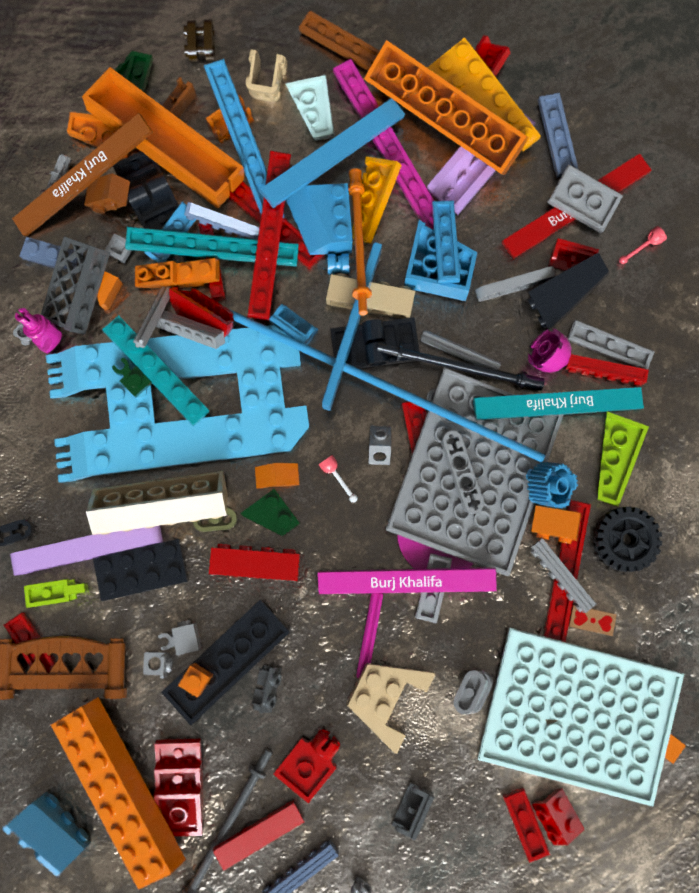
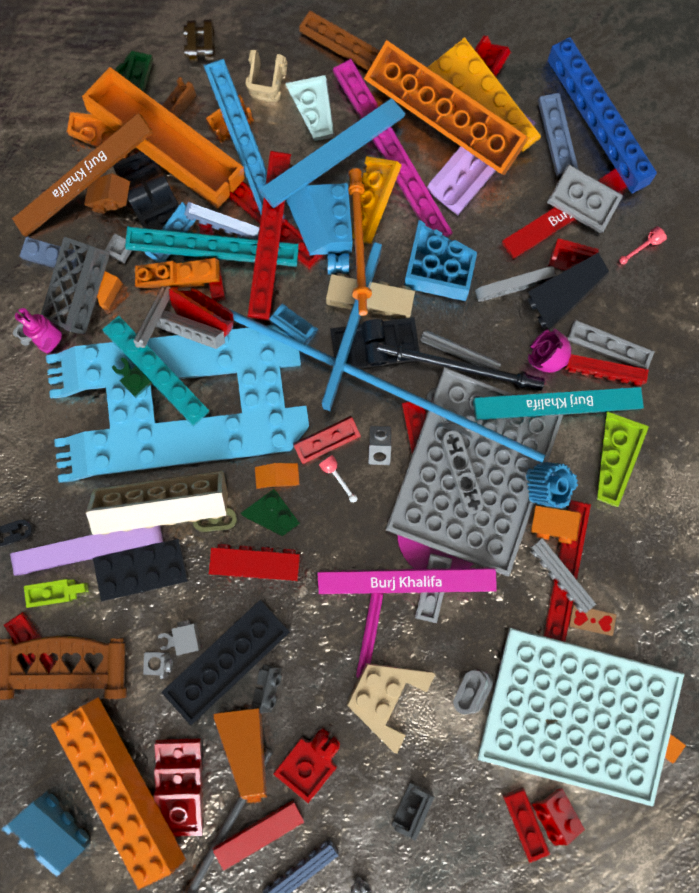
(60, 169): light grey axle -> none
(195, 680): orange brick -> none
(244, 747): none -> orange slope
(326, 439): none -> plate
(445, 242): dark azure tile -> none
(601, 115): none -> blue brick
(643, 534): black wheel -> none

